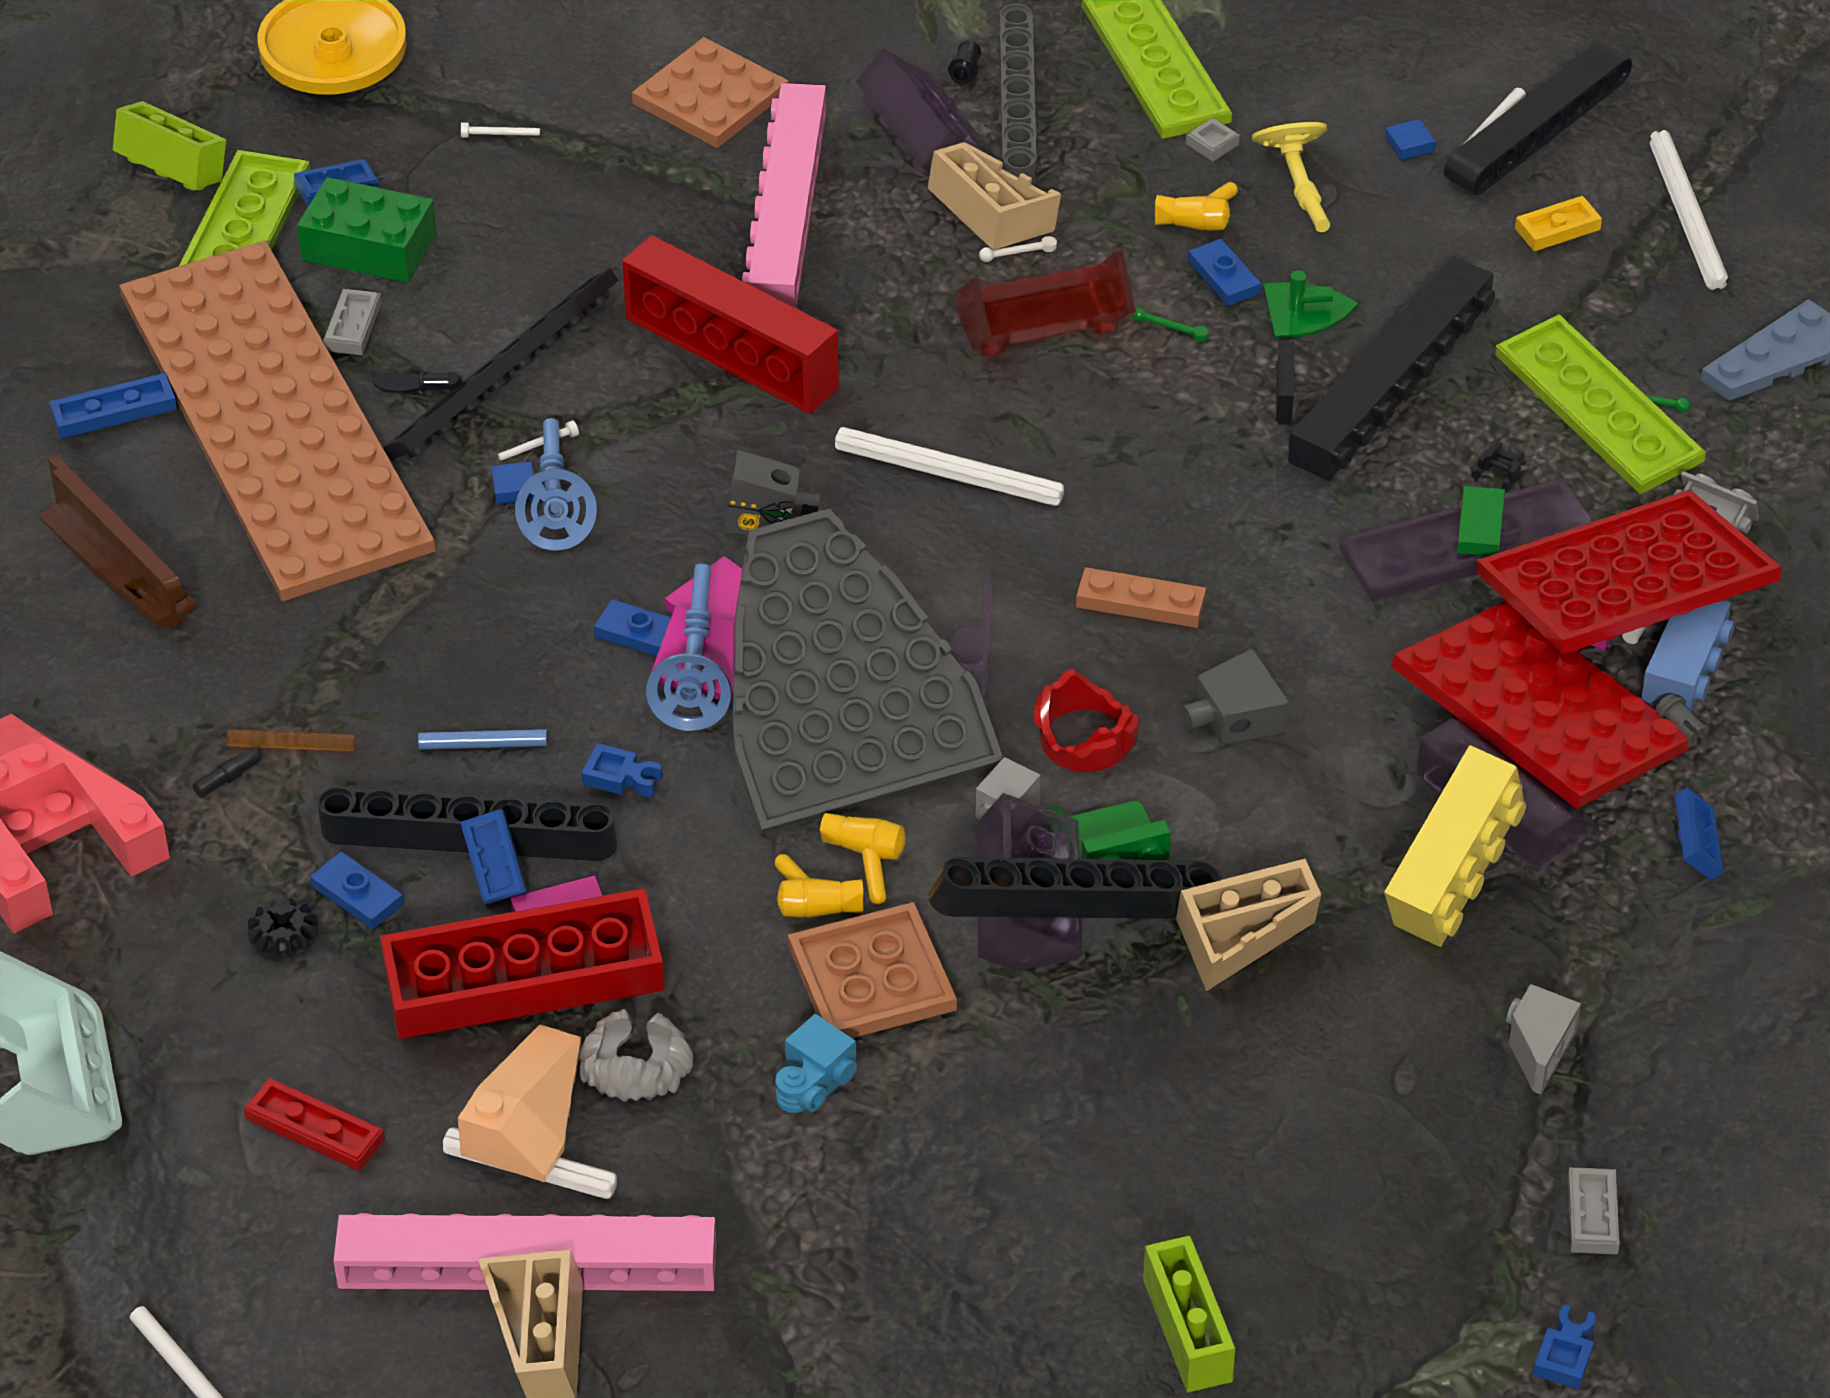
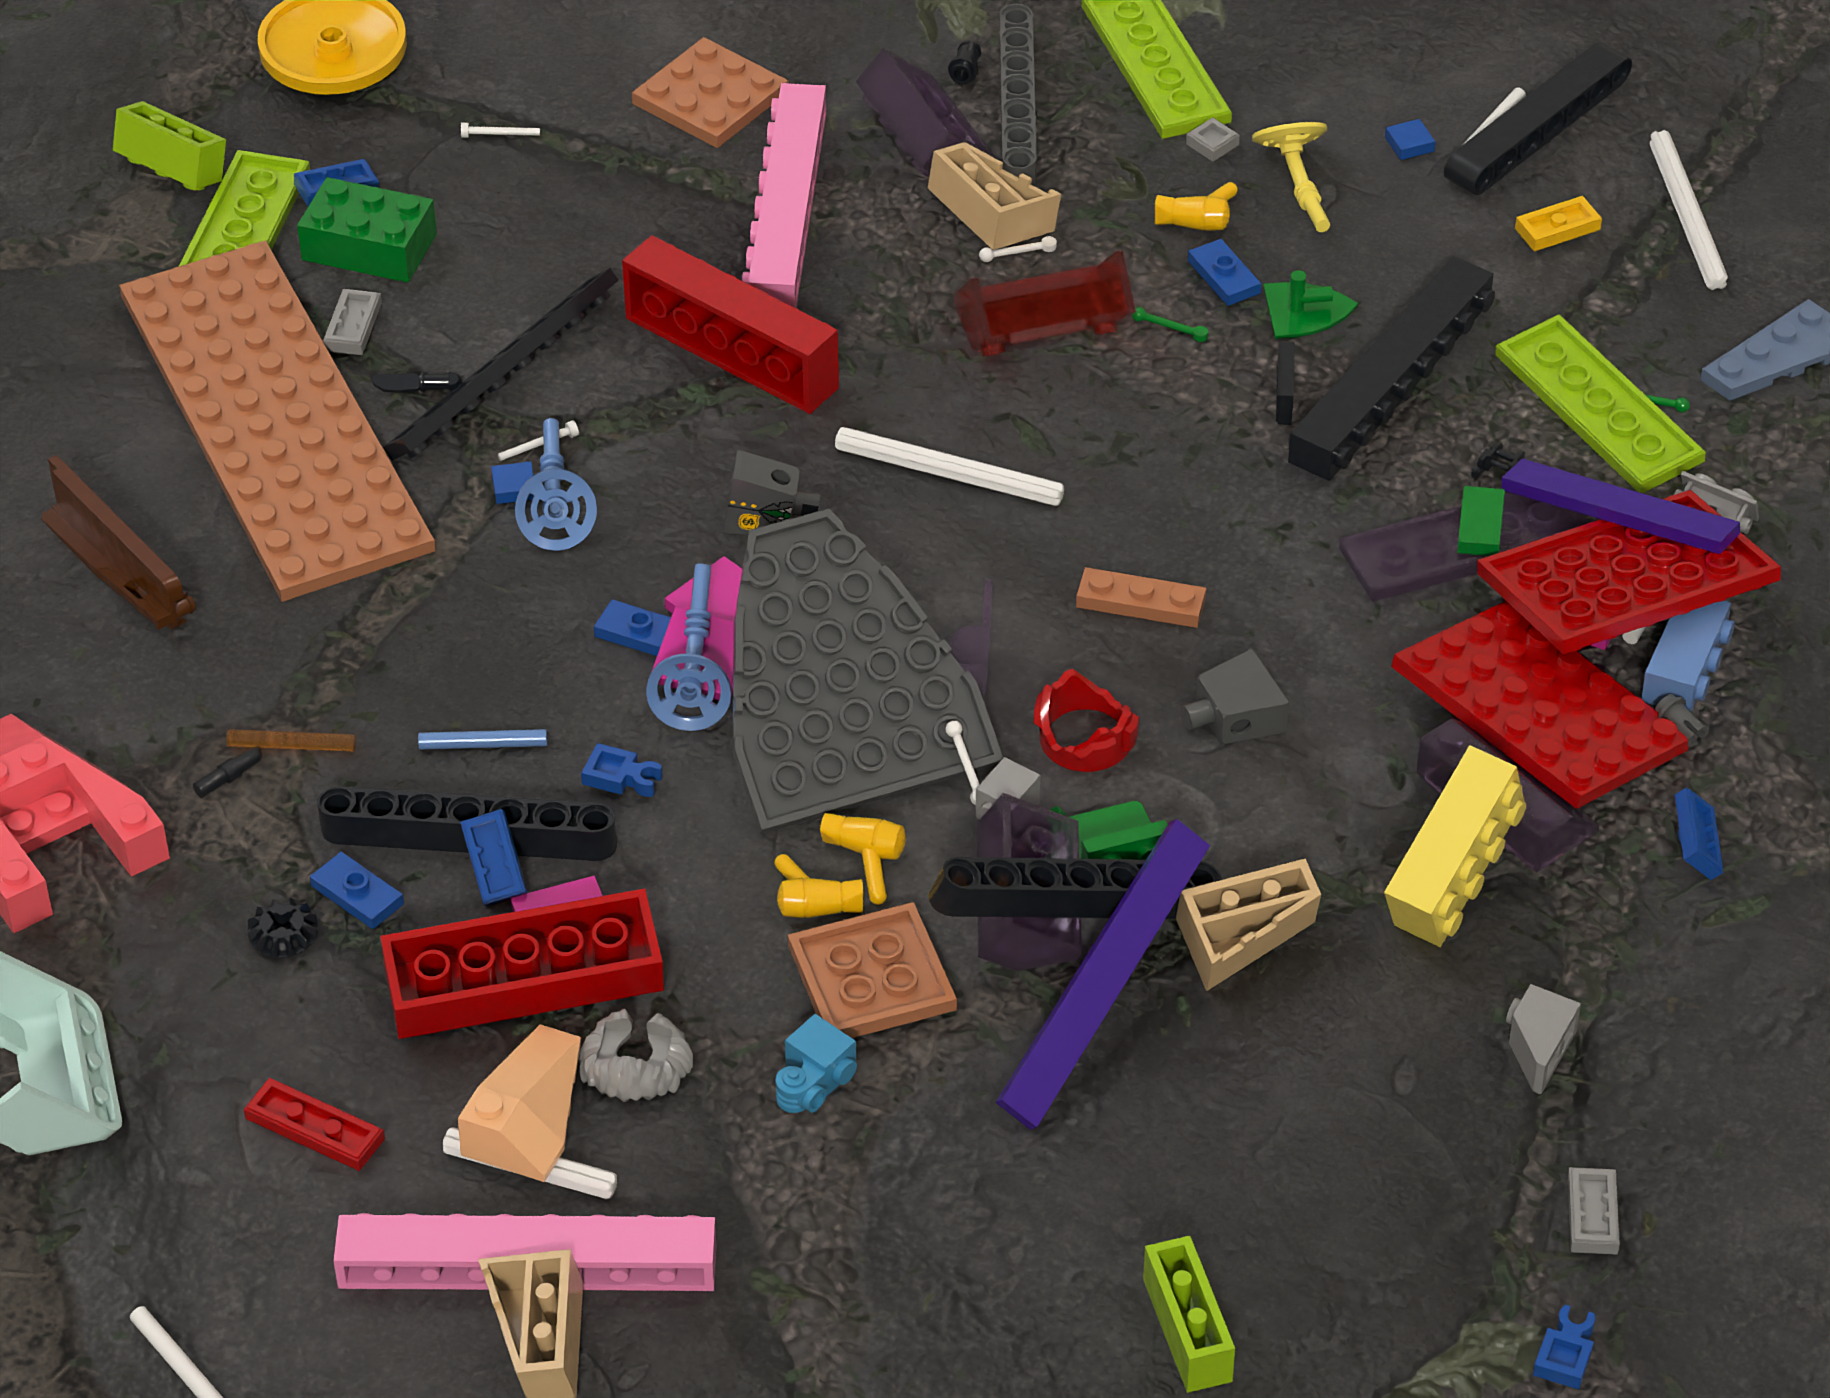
(112, 405): blue plate -> none
(954, 730): none -> white hinge
(1102, 974): none -> dark purple tile
(1621, 506): none -> dark purple tile

